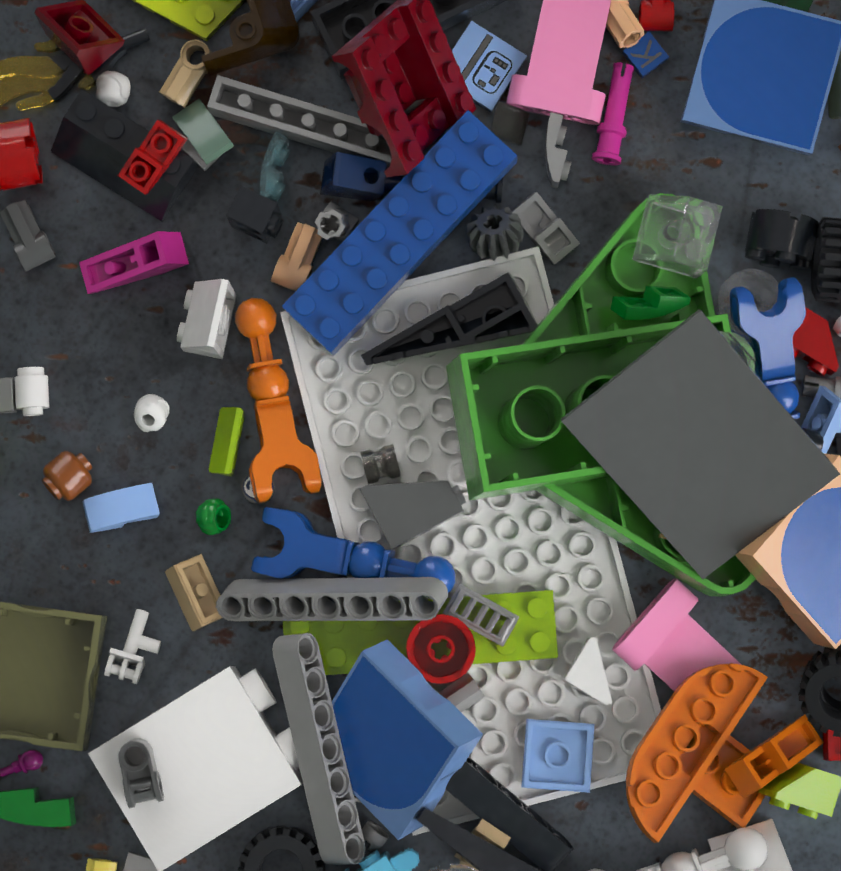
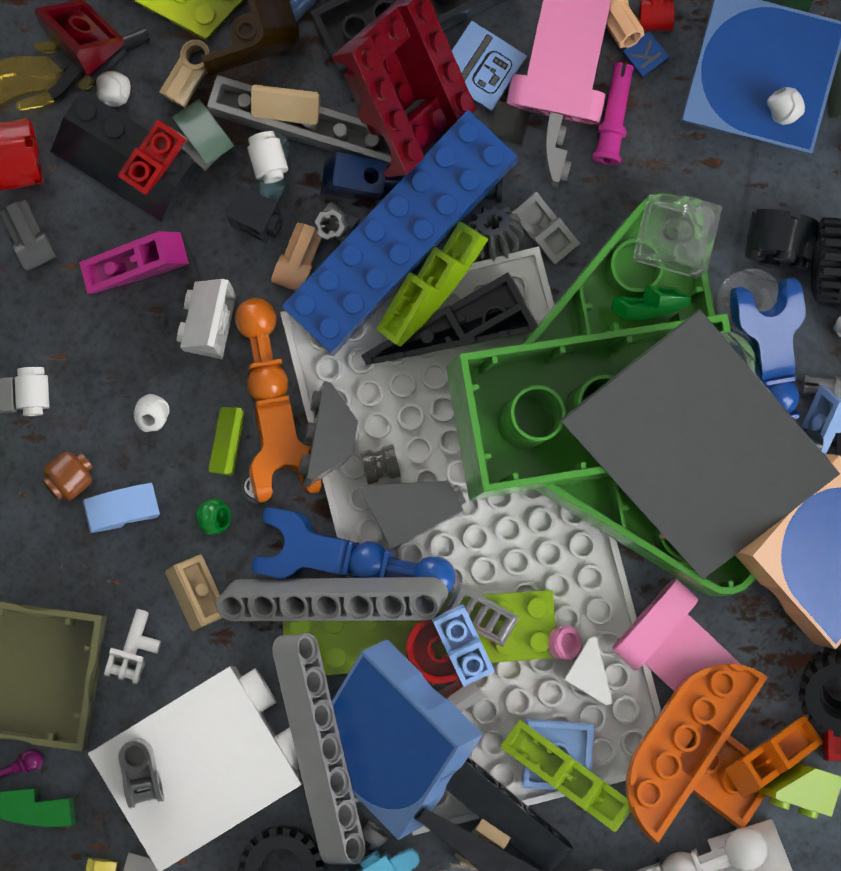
(267, 157): none -> white brick
(285, 104): none -> tan slope
(329, 435): none -> dark grey slope
(427, 291): none -> lime slope
(463, 645): none -> light blue slope
(564, 643): none -> bright pink tile
(566, 775): none -> lime slope
(786, 105): none -> white piece
(815, 344): red slope -> none

